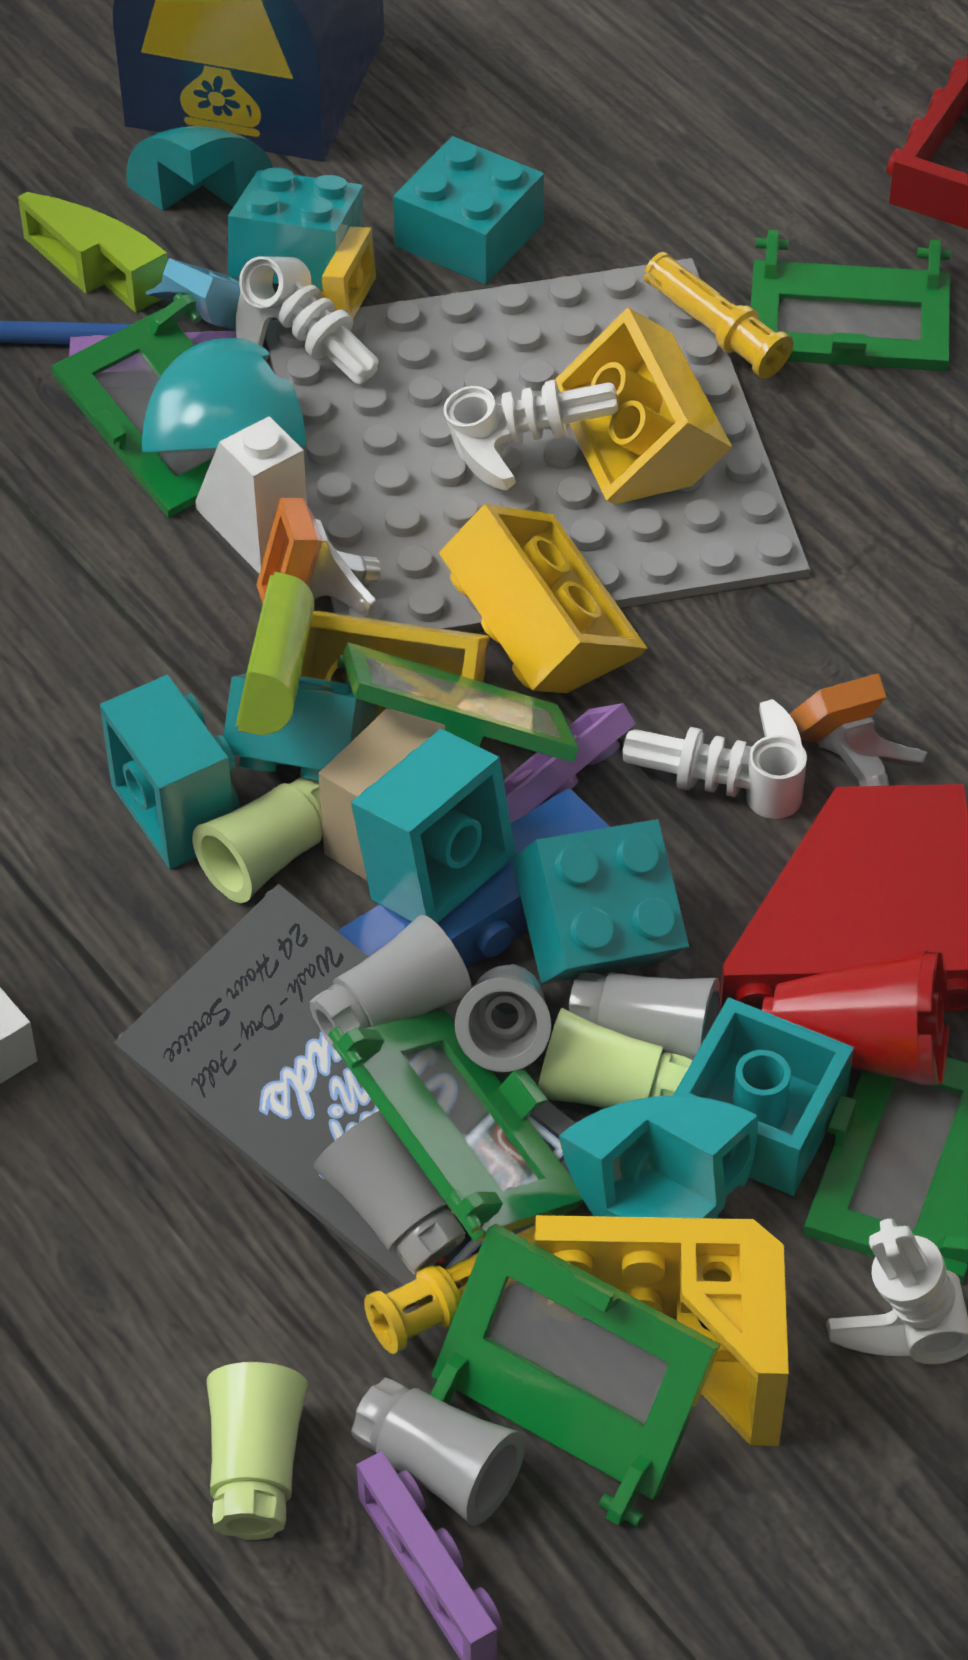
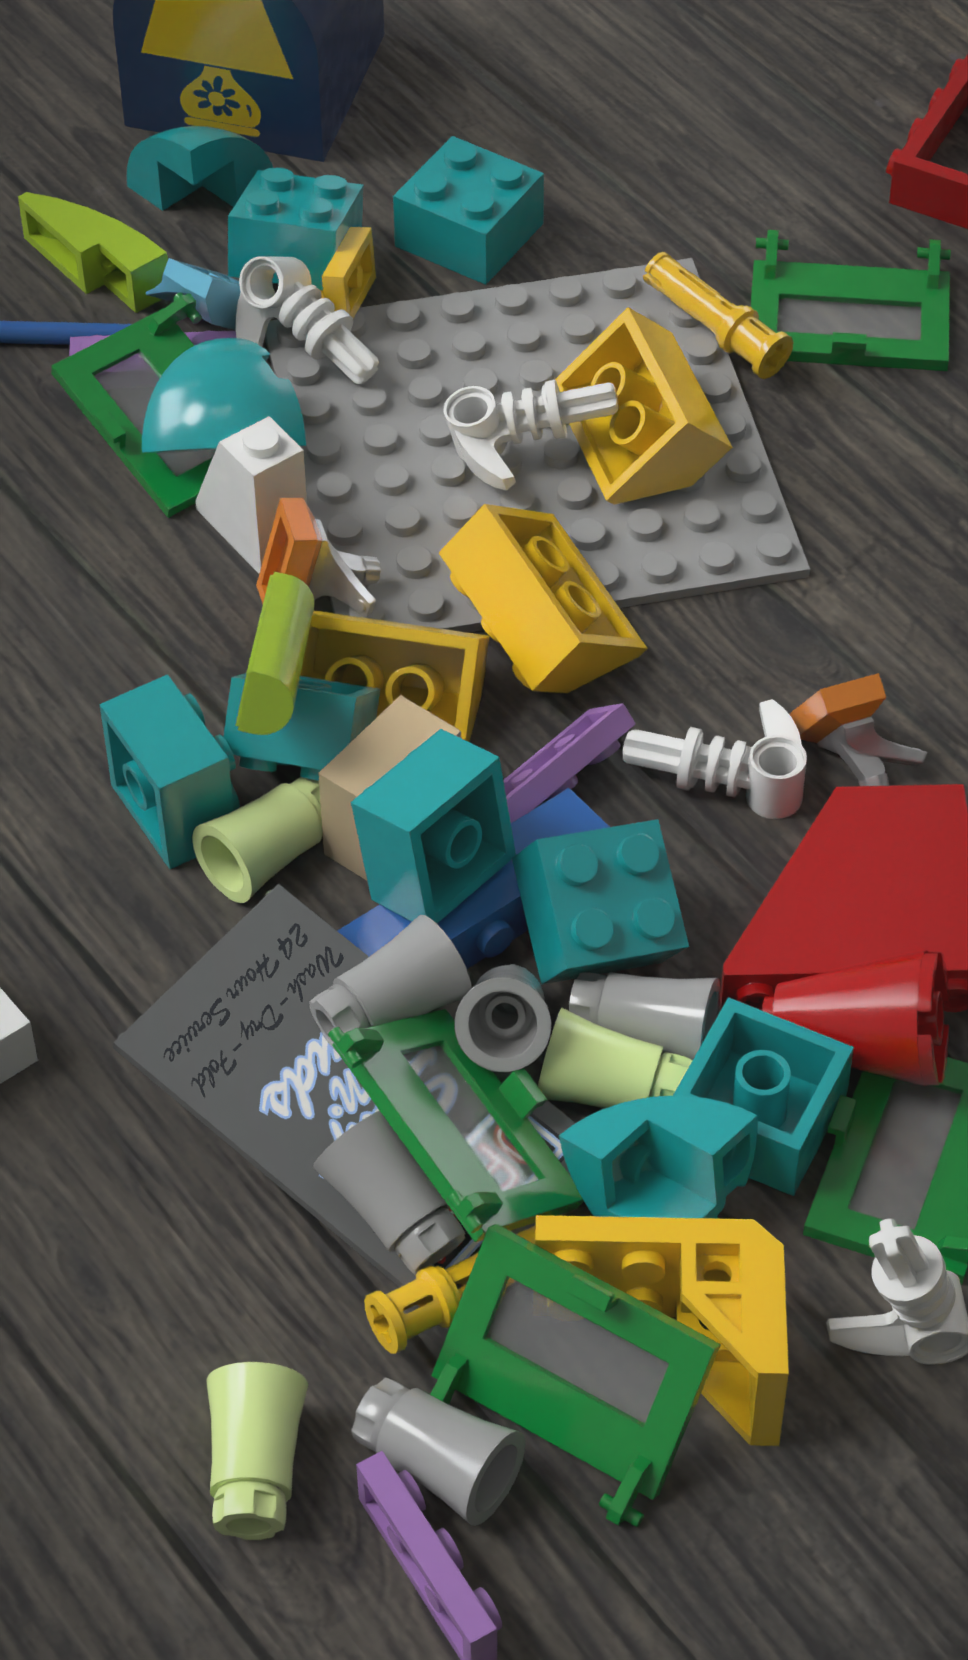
(460, 703): green piece -> none

